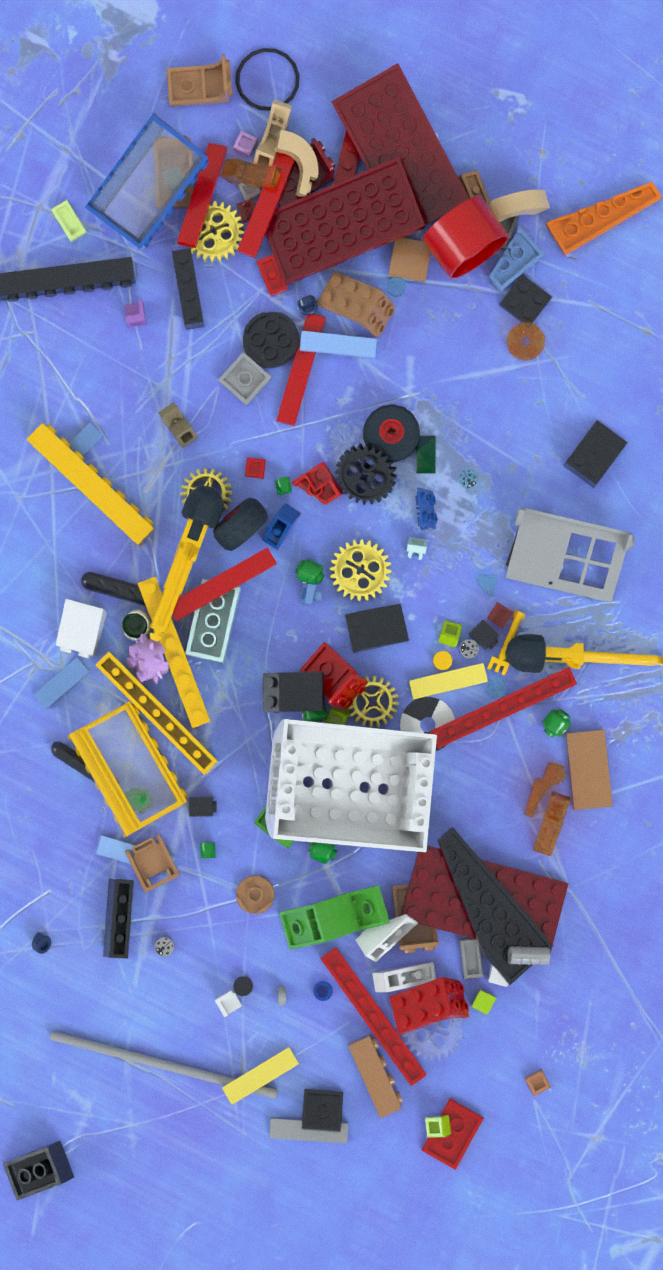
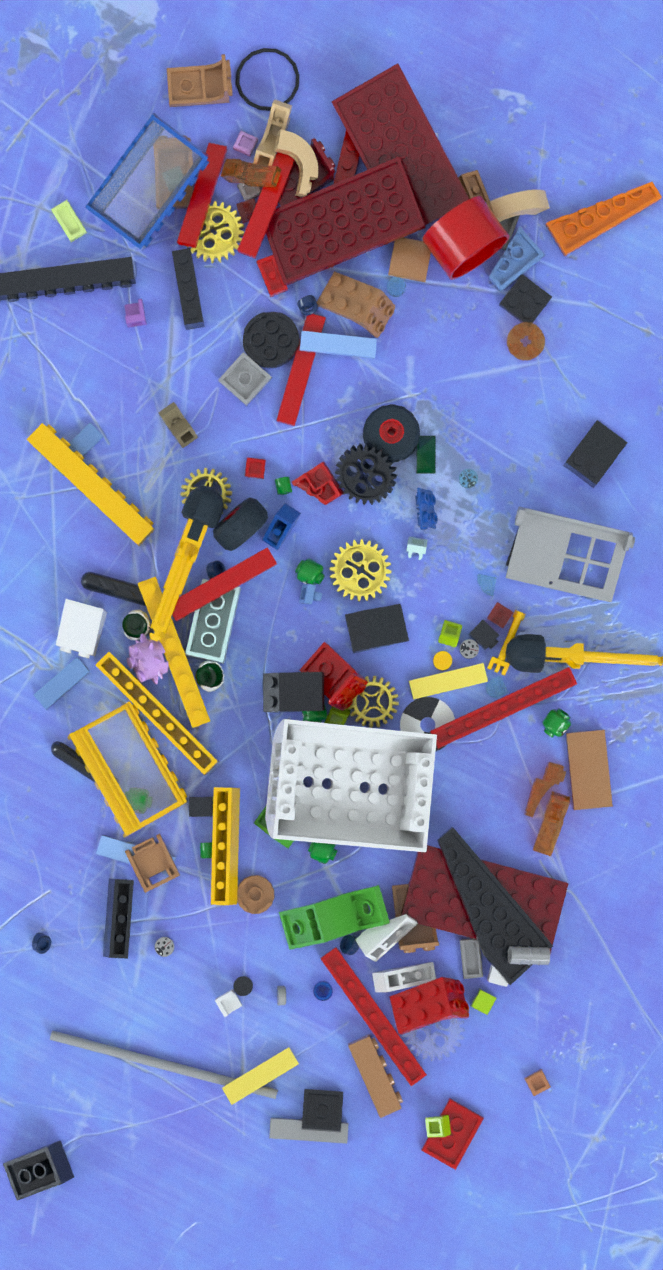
(209, 676): none -> dark green hair
(214, 569): none -> dark blue tile
(225, 846): none -> yellow brick
(349, 945): none -> dark blue tile

